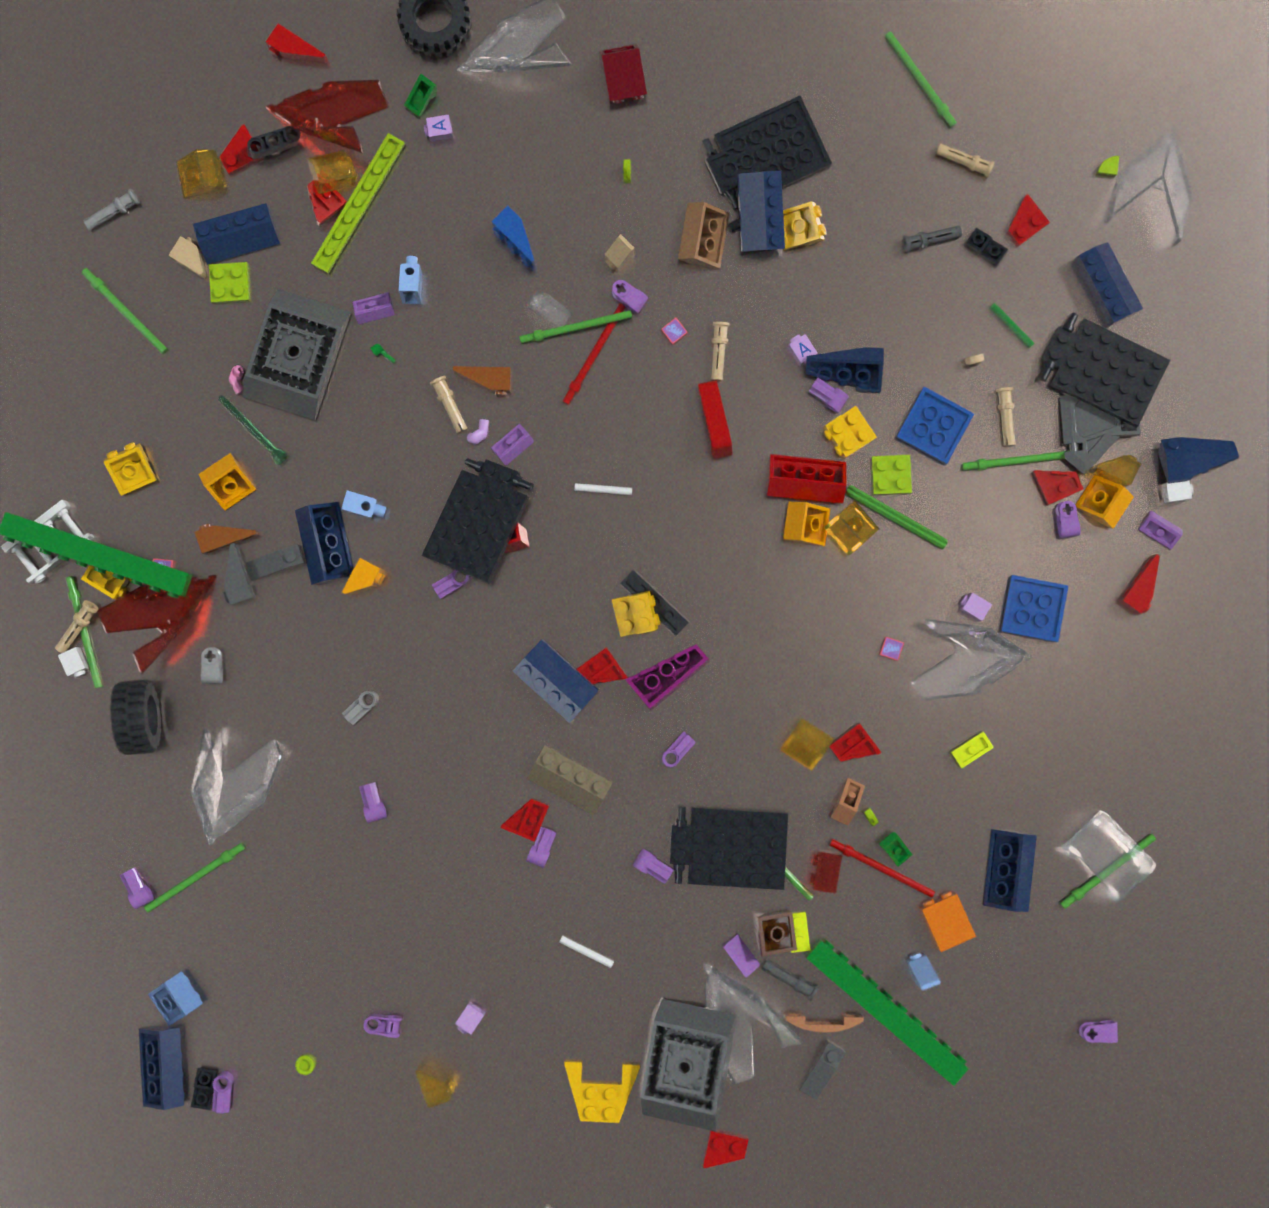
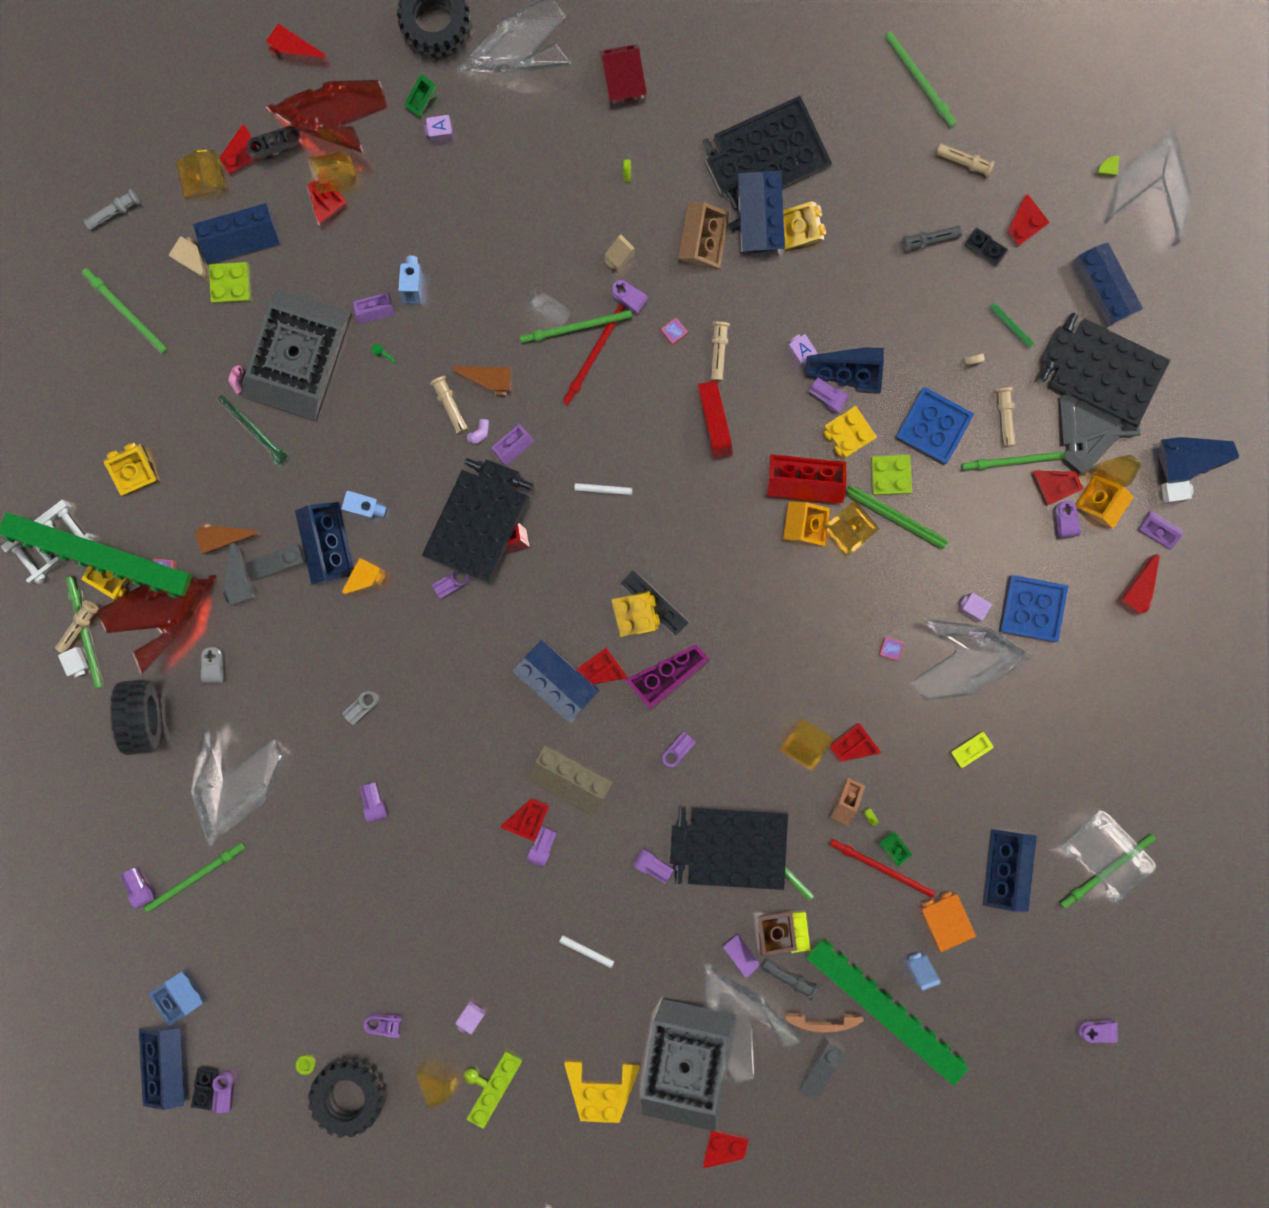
(227, 481): light orange slope -> none
(328, 1116): none -> black tyre
(358, 203): lime plate -> none
(492, 1089): none -> lime plate
(510, 228): blue slope -> none
(826, 871): clear red brick -> none

